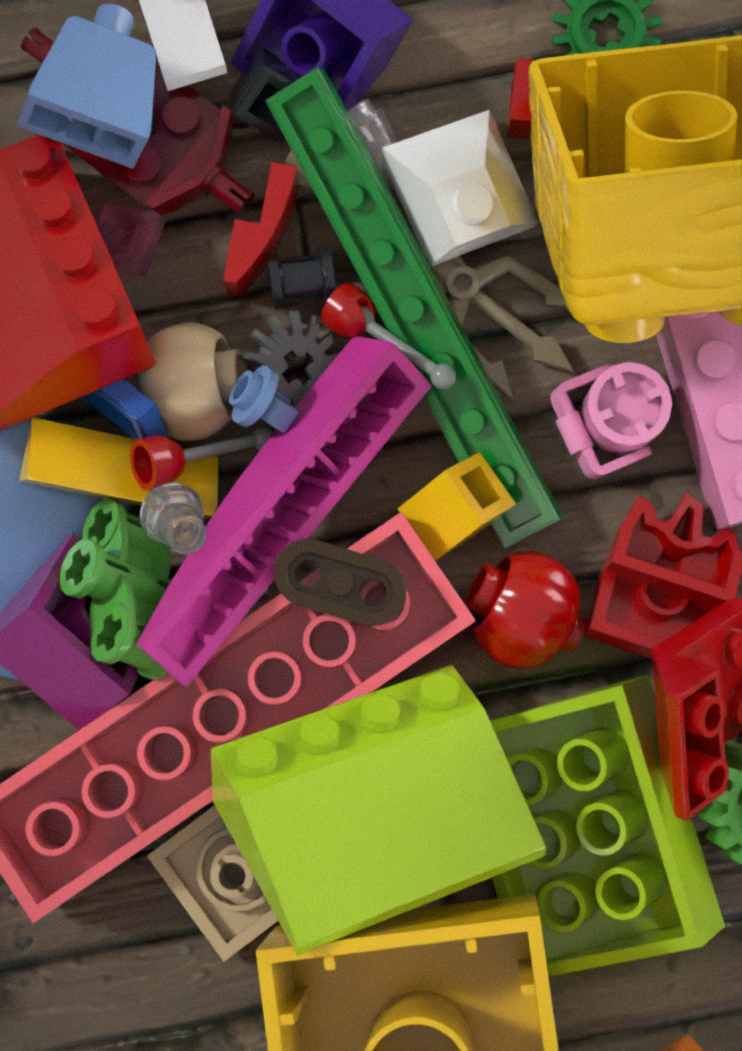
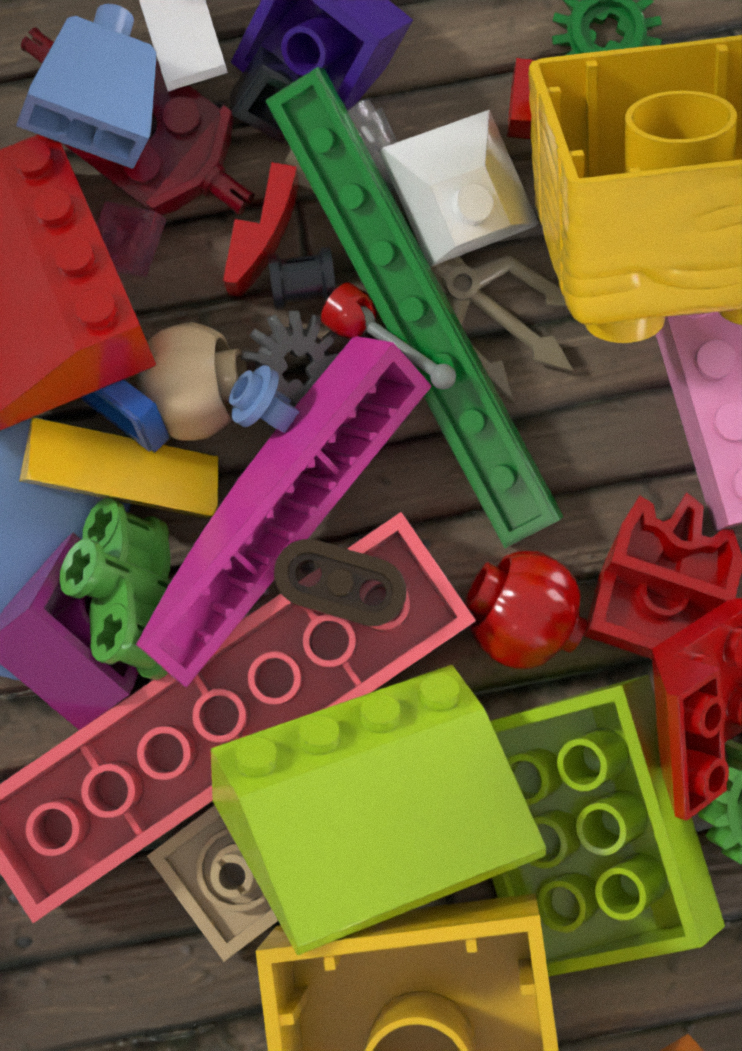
(162, 461): red hinge -> none
(166, 509): clear cone -> none
(457, 505): yellow brick -> none
(618, 415): bright pink piece -> none

